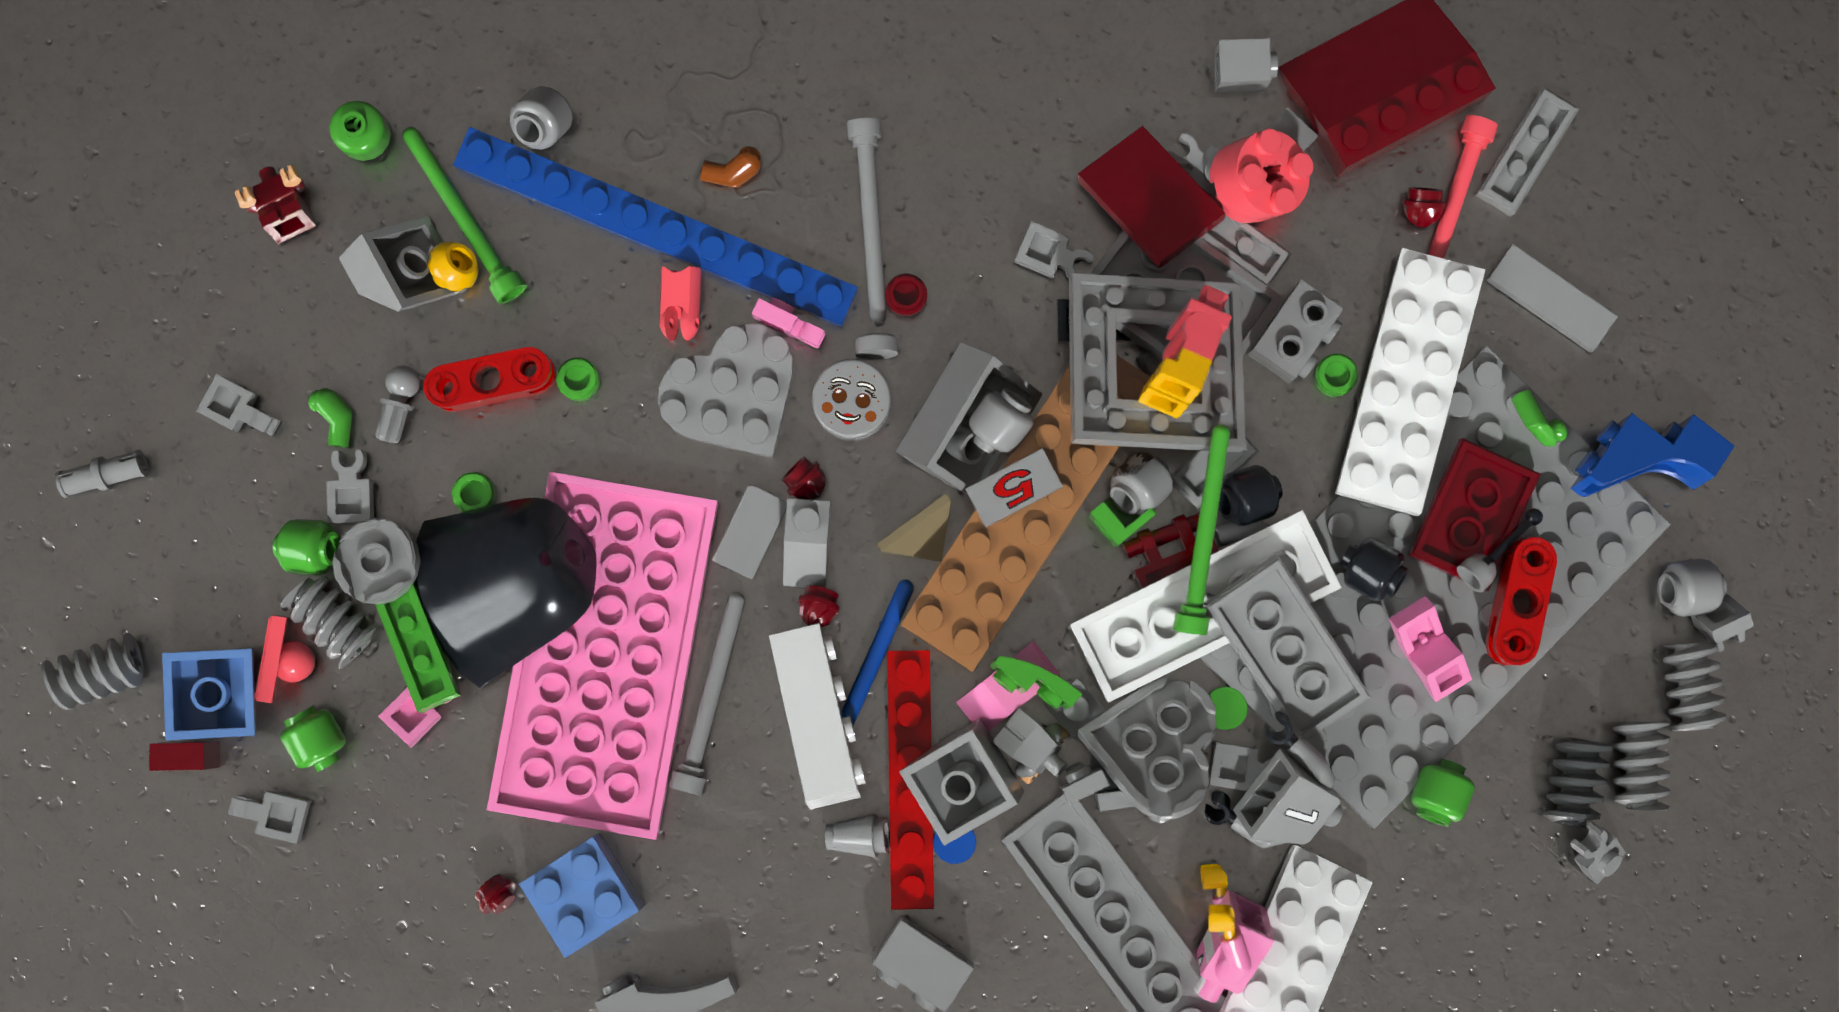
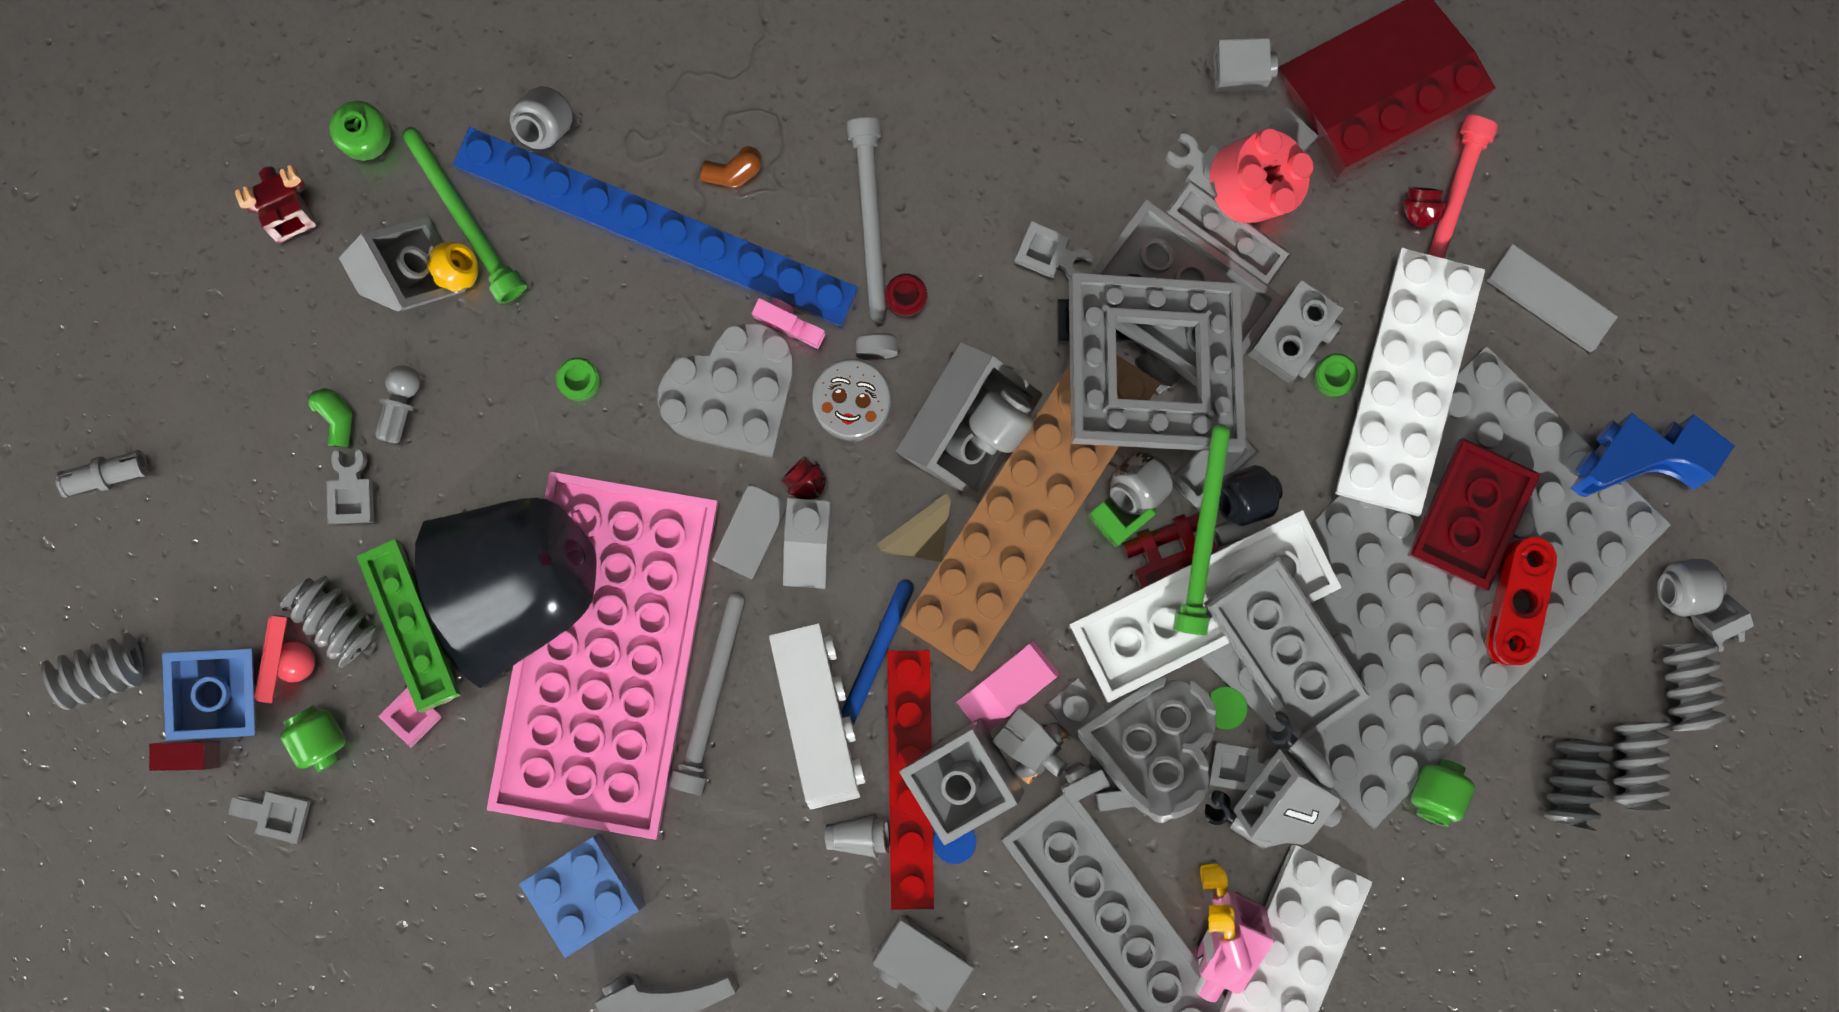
(232, 406): light grey plate -> none
(306, 546): bright green head -> none
(376, 561): light grey tile -> none
(467, 377): red piece -> none
(473, 491): bright green tile -> none
(495, 894): dark red plate -> none
(680, 300): coral piece -> none
(818, 605): dark red plate -> none
(1014, 488): light grey tile -> none
(1021, 675): bright green slope -> none
(1151, 196): dark red tile -> none
(1188, 354): hips -> none
(1374, 569): black head -> none
(1429, 649): bright pink slope -> none
(1480, 570): hinge -> none
(1527, 151): light grey tile -> none
(1535, 421): bright green arm -> none
(1598, 853): light grey plate -> none

